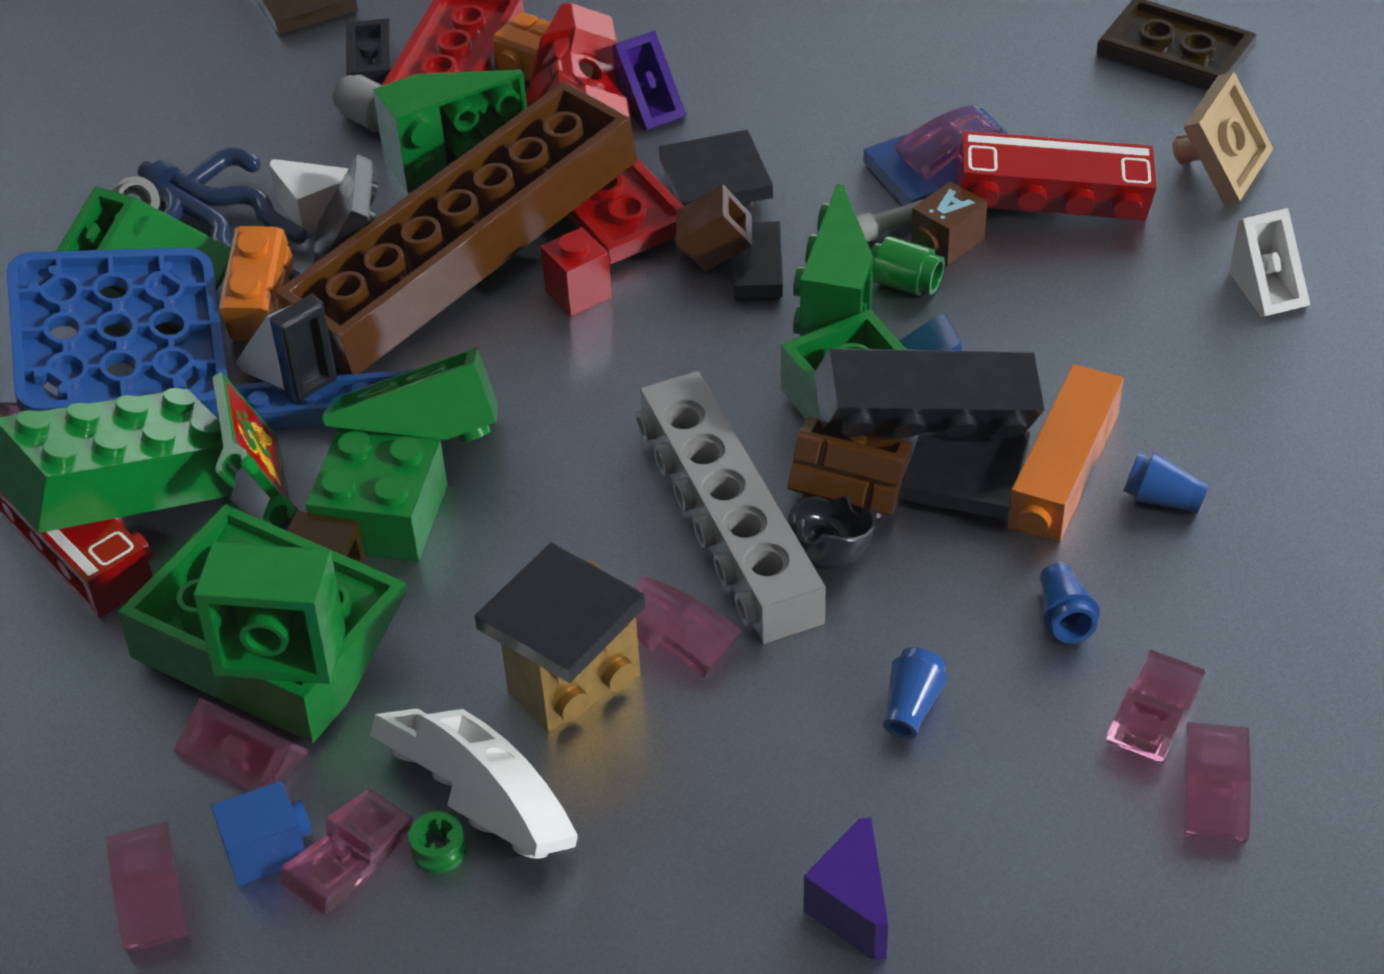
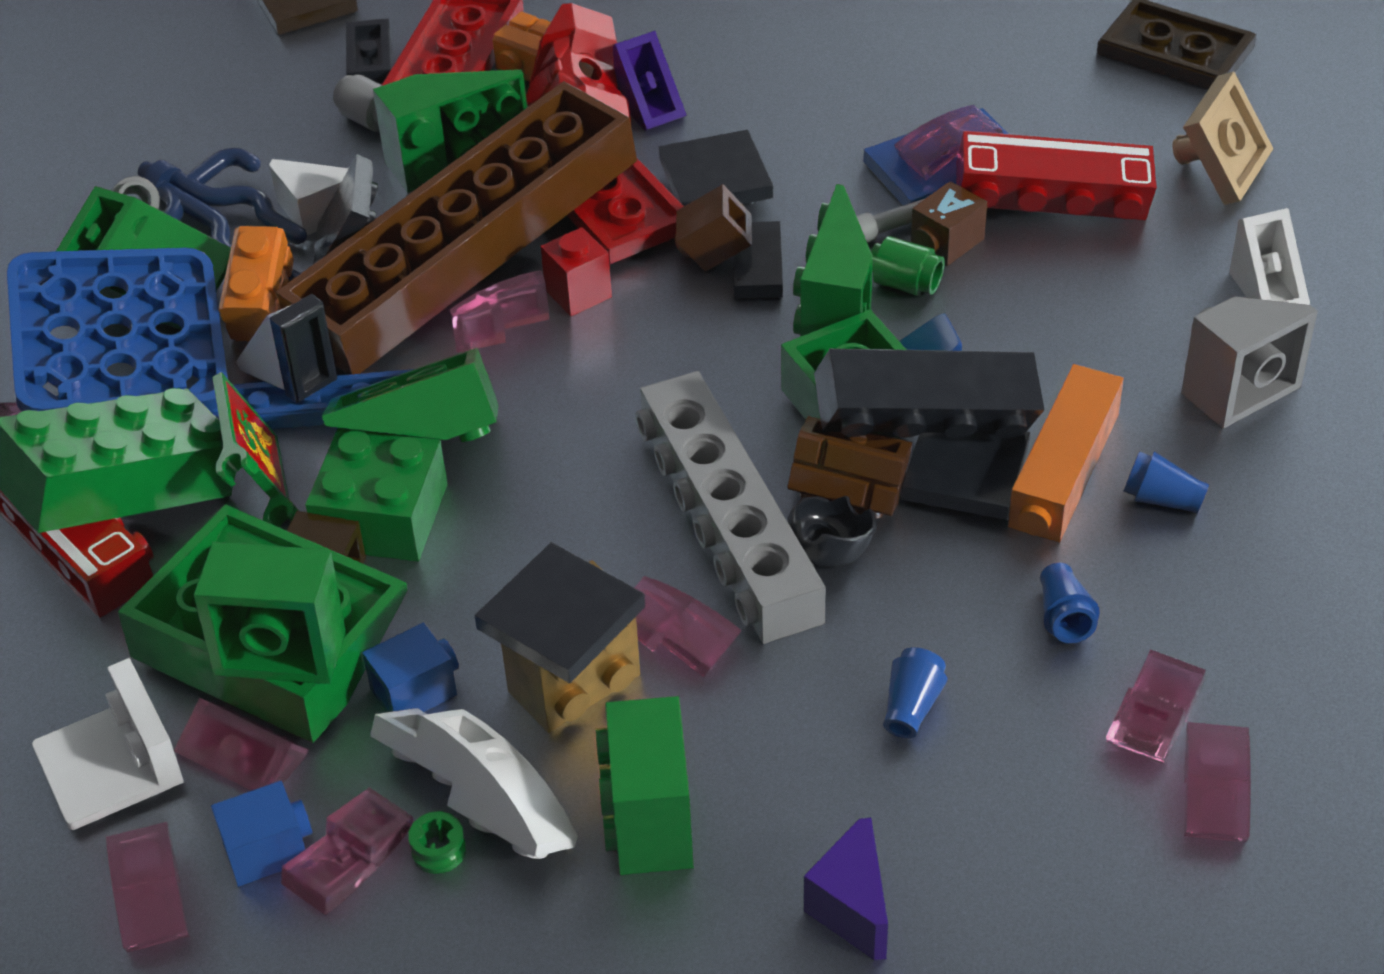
(109, 756): none -> white bracket
(412, 670): none -> blue brick
(507, 304): none -> clear pink slope
(645, 785): none -> green brick
(1246, 356): none -> light grey slope

